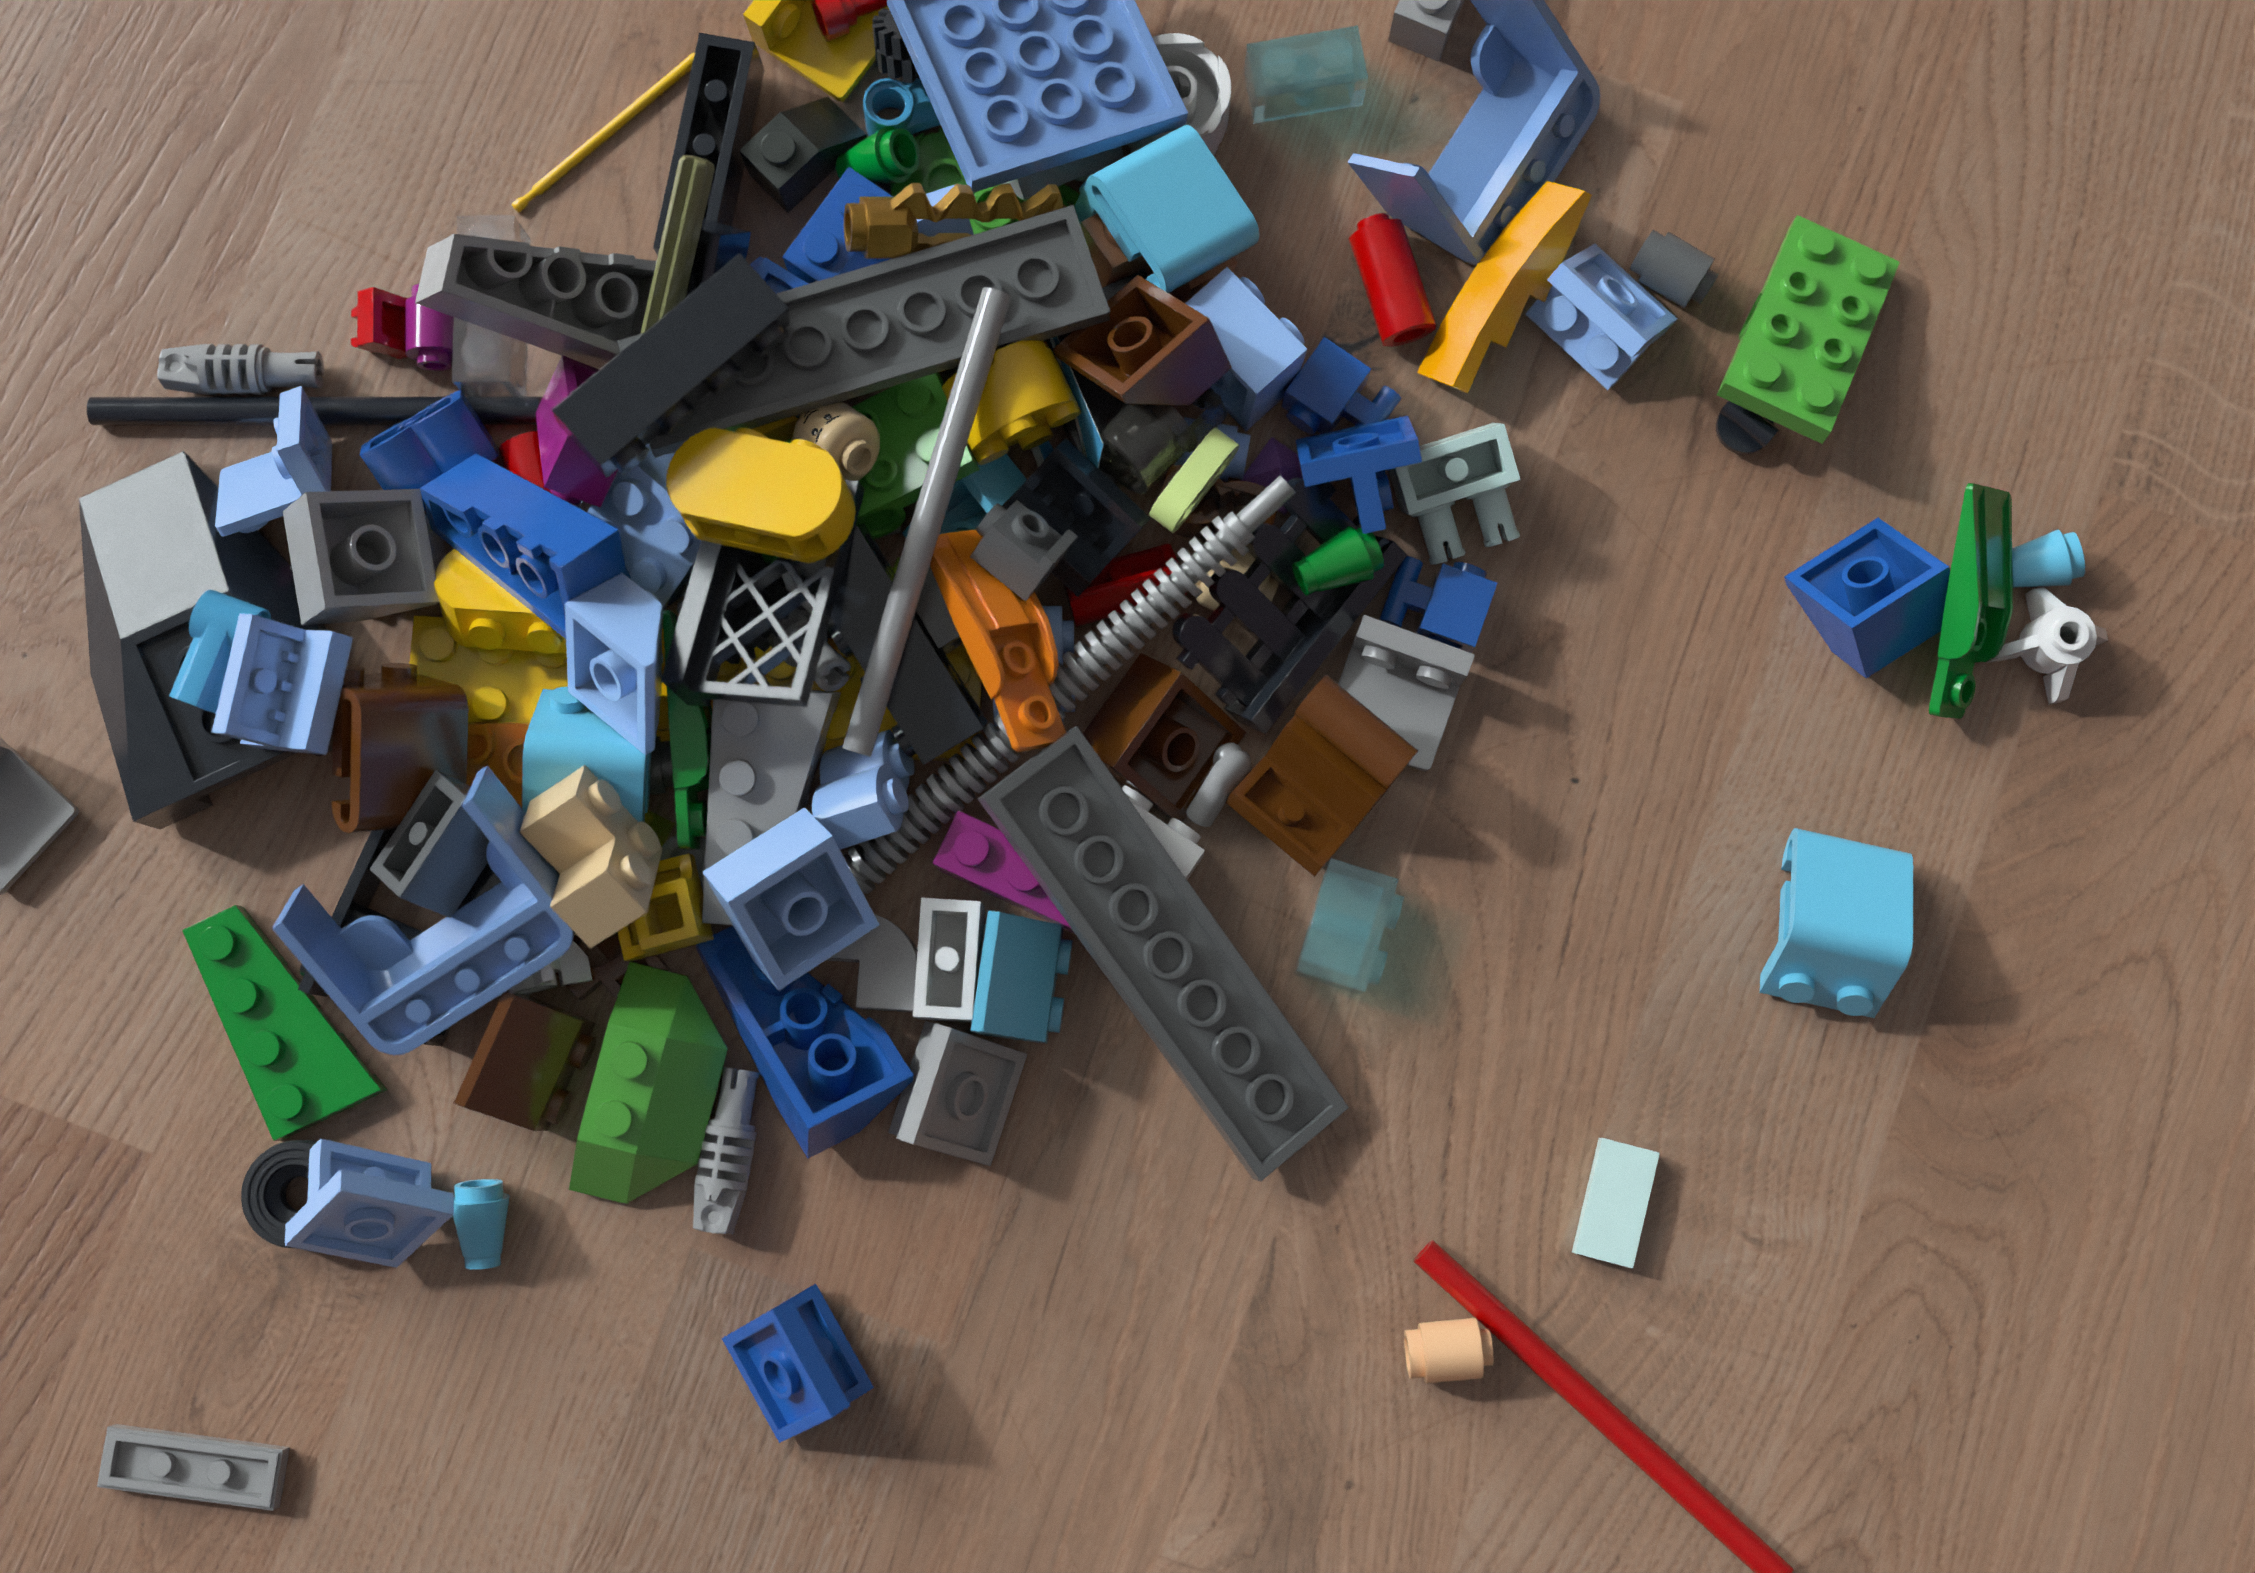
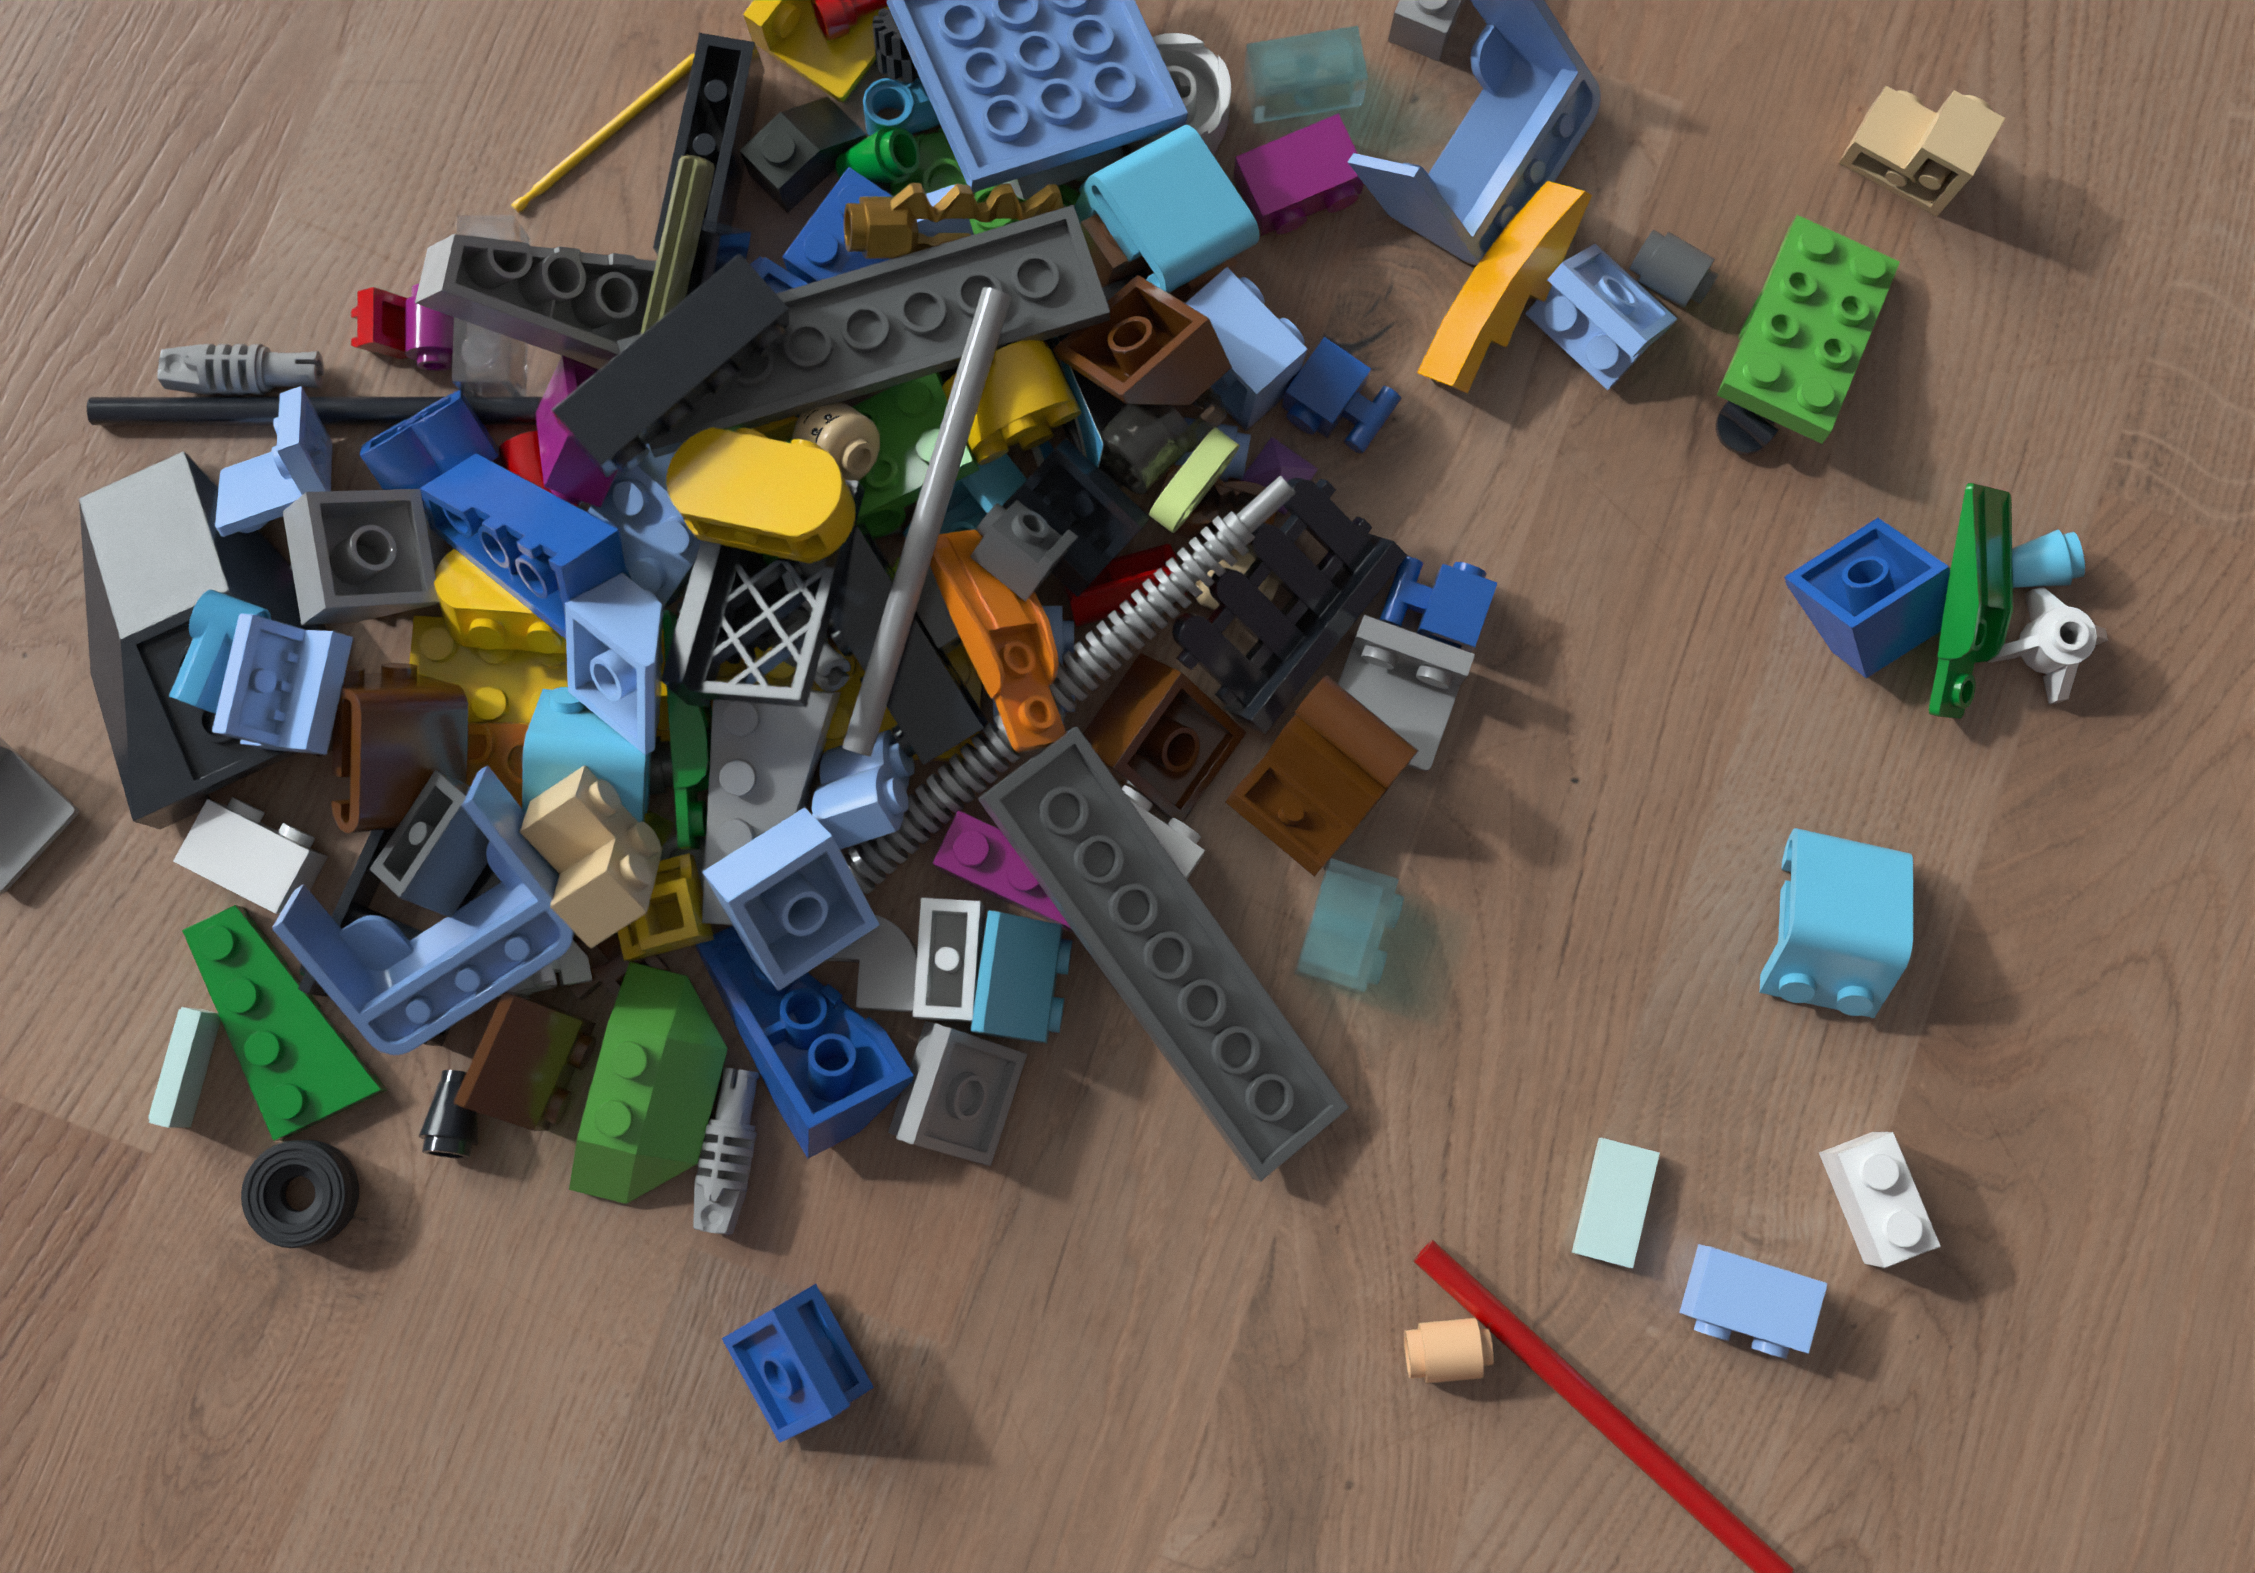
(184, 1068): none -> light aqua tile
(193, 1467): light grey tile -> none
(248, 856): none -> white brick
(367, 1205): light blue bracket -> none
(448, 1127): none -> black cone
(480, 1221): medium azure cone -> none
(1229, 769): light grey arm -> none
(1298, 176): none -> magenta brick
(1339, 562): green cone -> none
(1363, 457): blue bracket -> none
(1391, 280): red brick -> none
(1464, 465): light aqua brick -> none
(1754, 1299): none -> light blue brick
(1879, 1199): none -> white brick
(1922, 151): none -> tan brick

